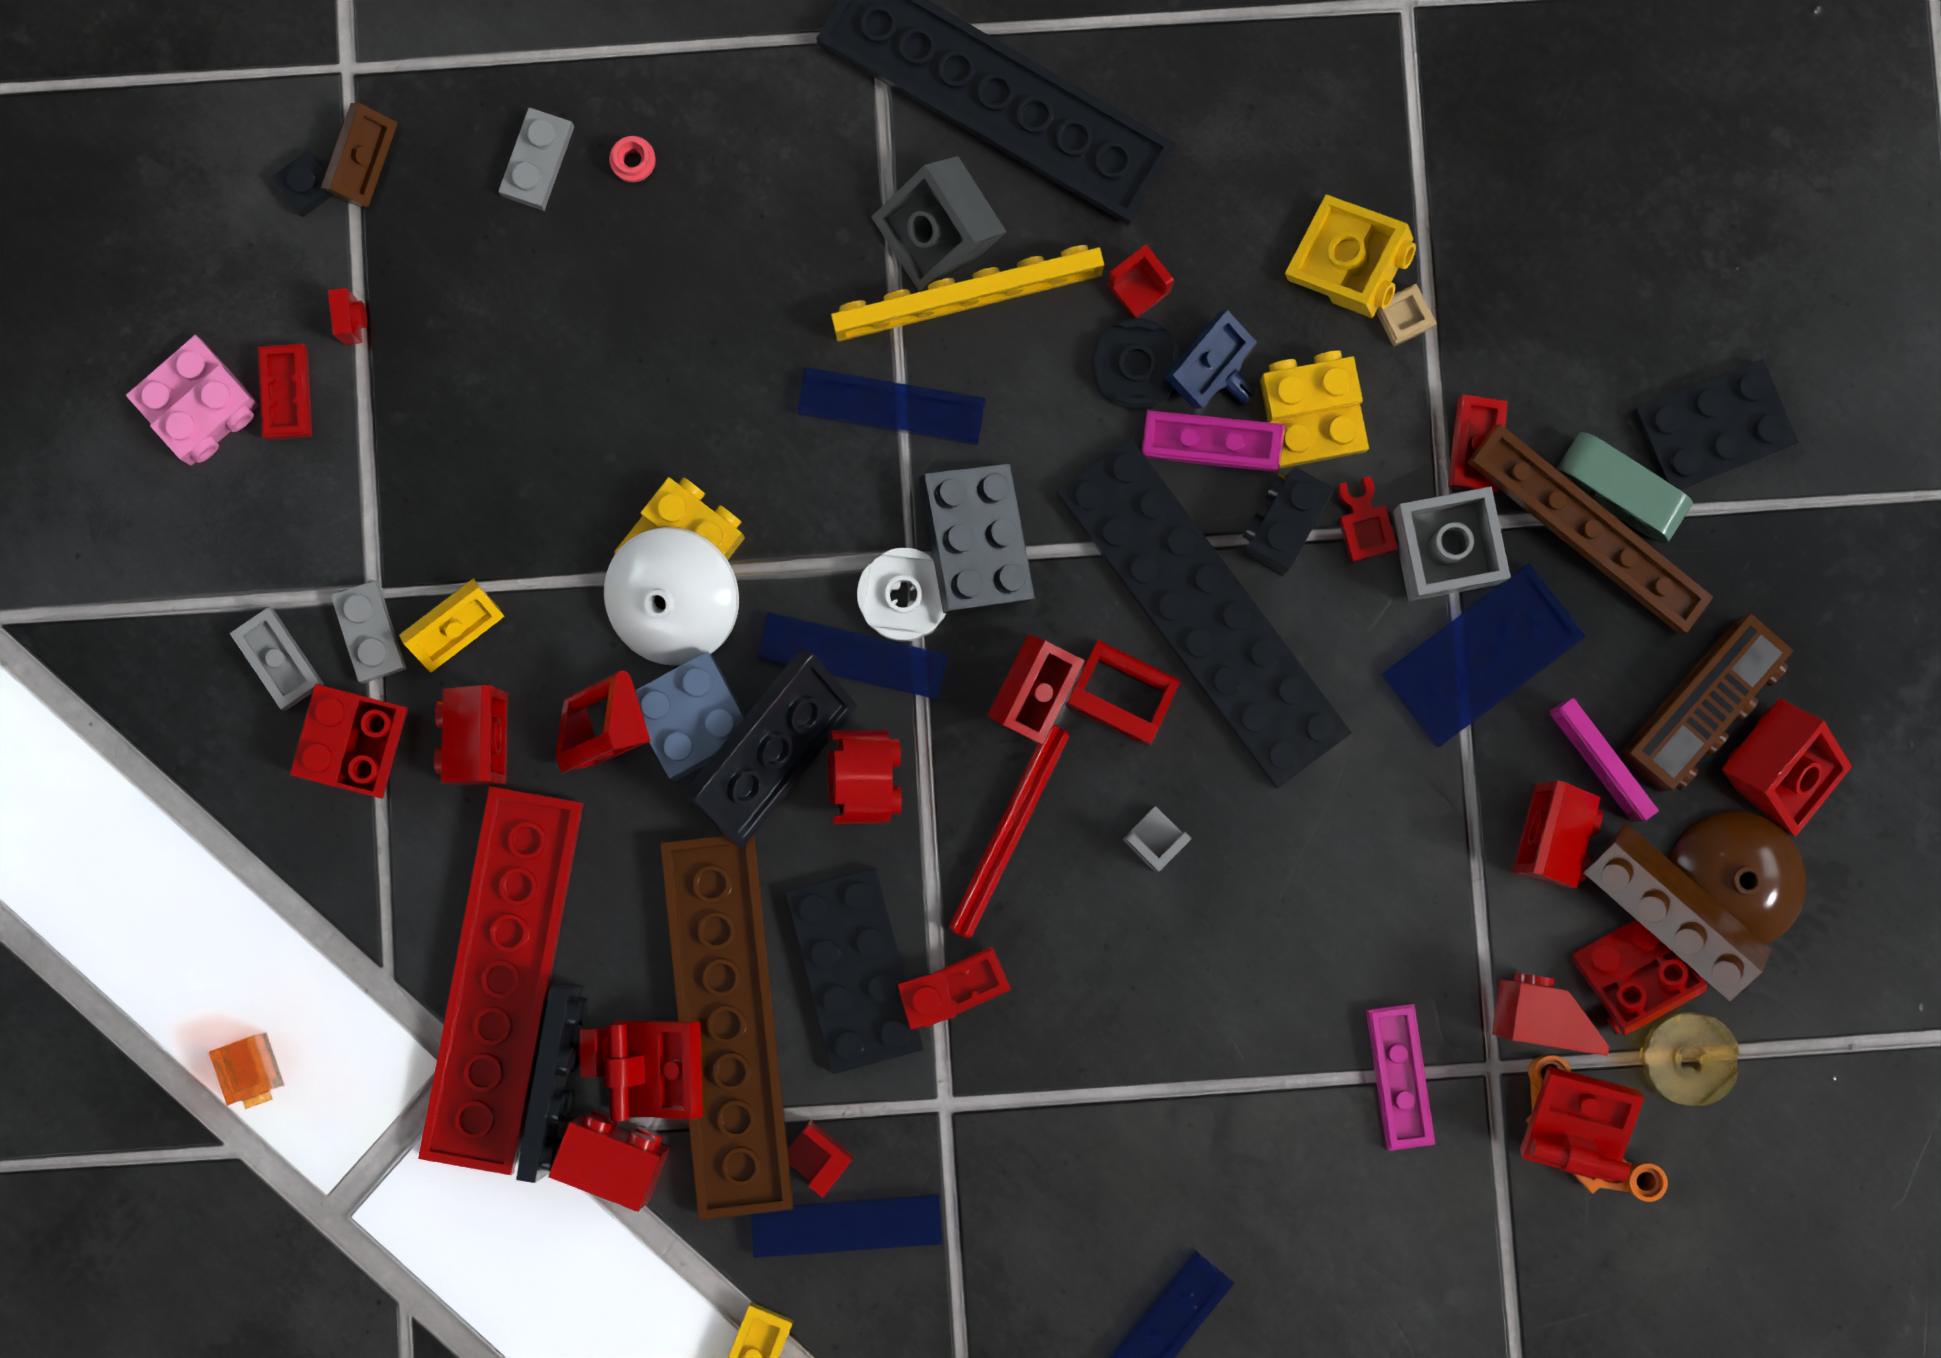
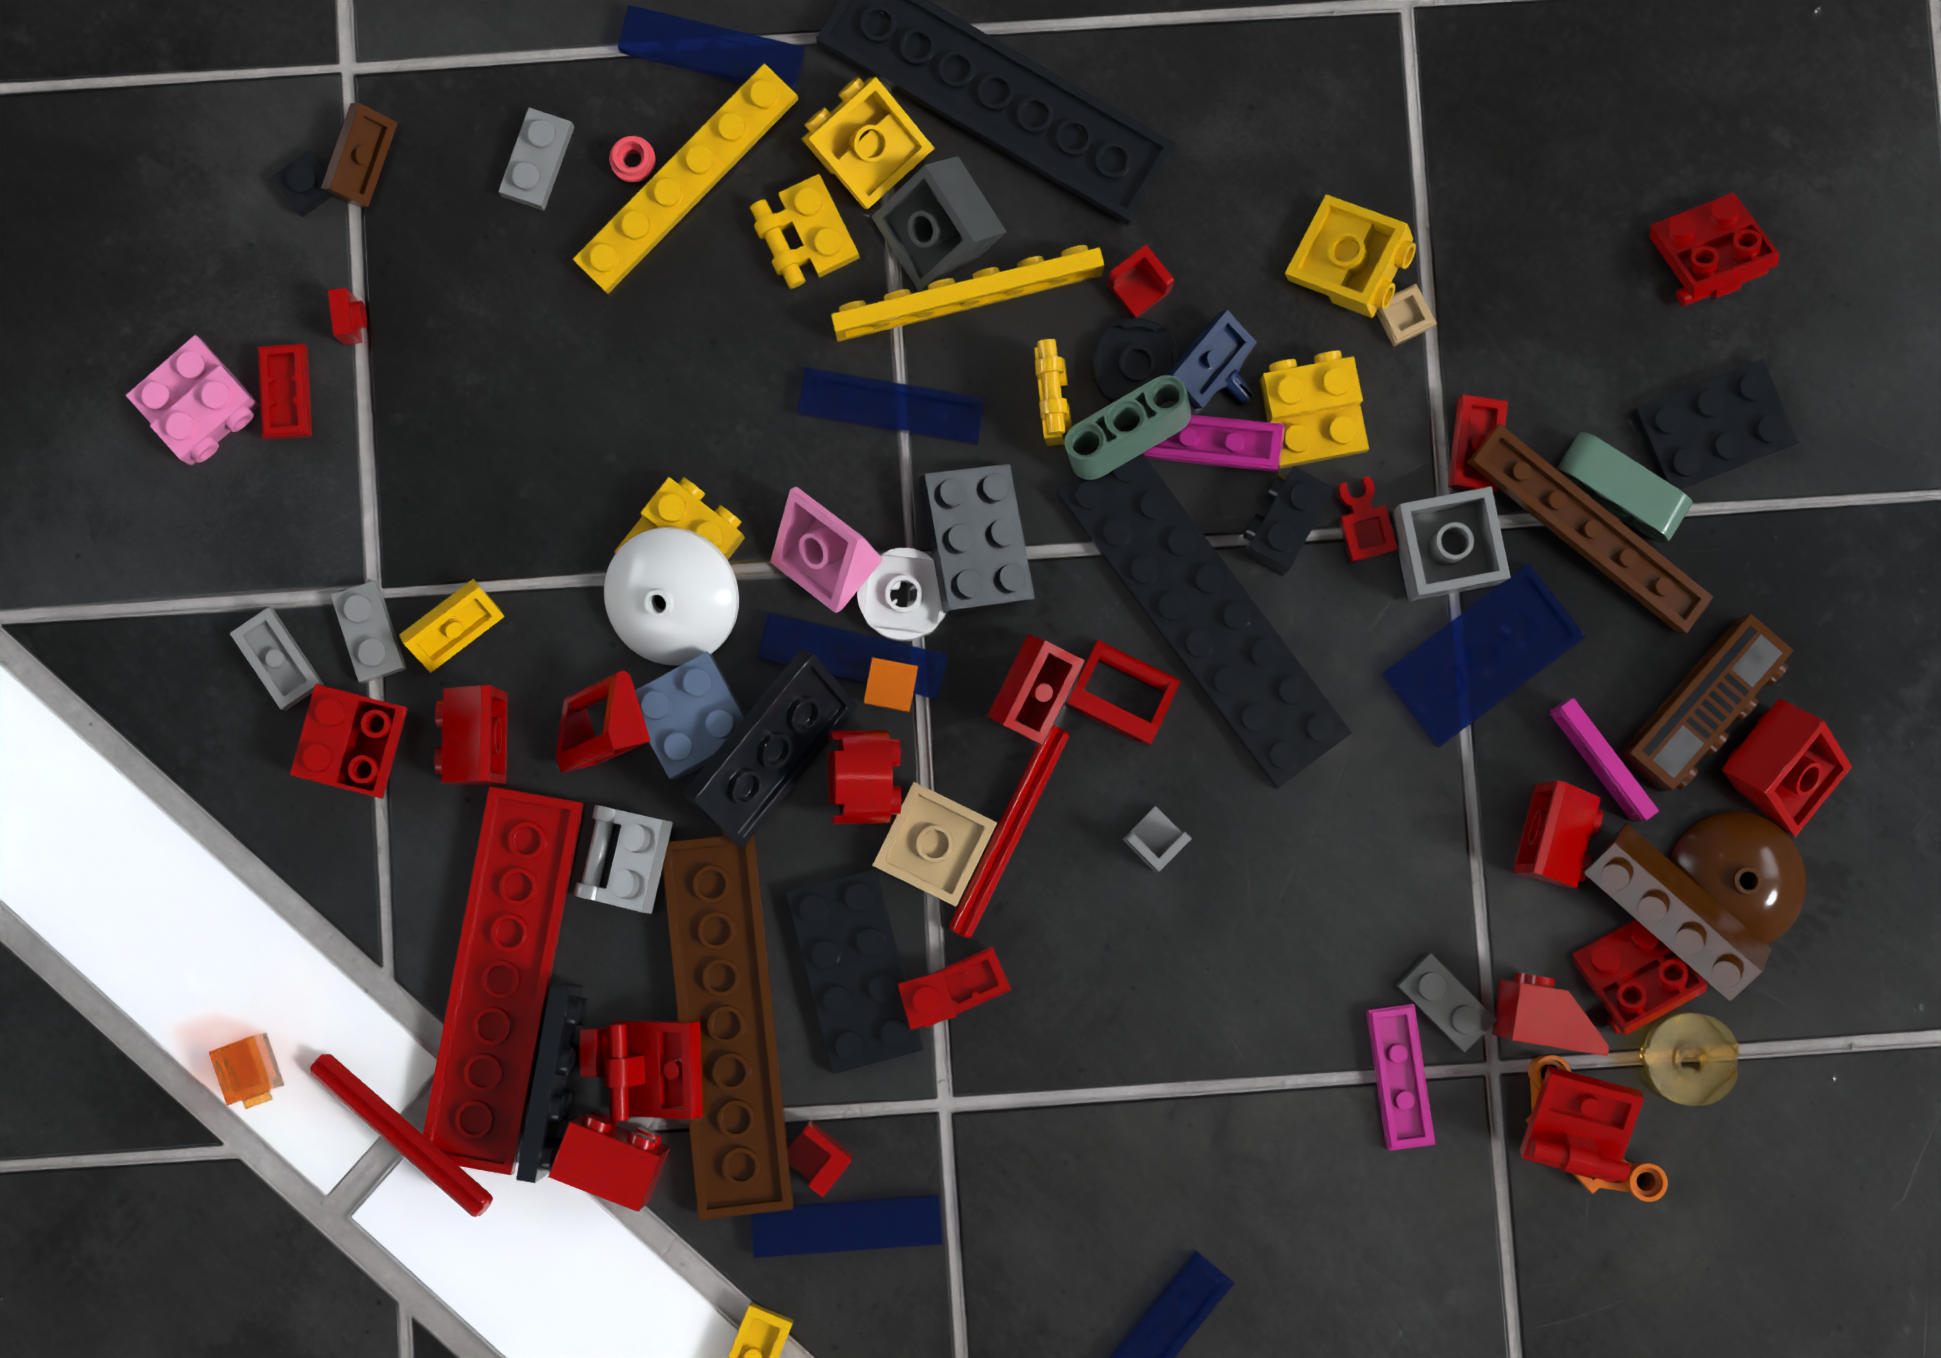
(401, 1135): none -> red axle
(635, 862): none -> light grey plate
(686, 178): none -> yellow plate
(707, 47): none -> clear blue tile
(818, 228): none -> yellow plate
(822, 552): none -> bright pink slope
(866, 140): none -> yellow plate
(890, 685): none -> orange tile
(934, 844): none -> tan plate
(1053, 408): none -> yellow plate
(1136, 408): none -> sand green beam
(1446, 1002): none -> dark grey plate
(1714, 248): none -> red plate

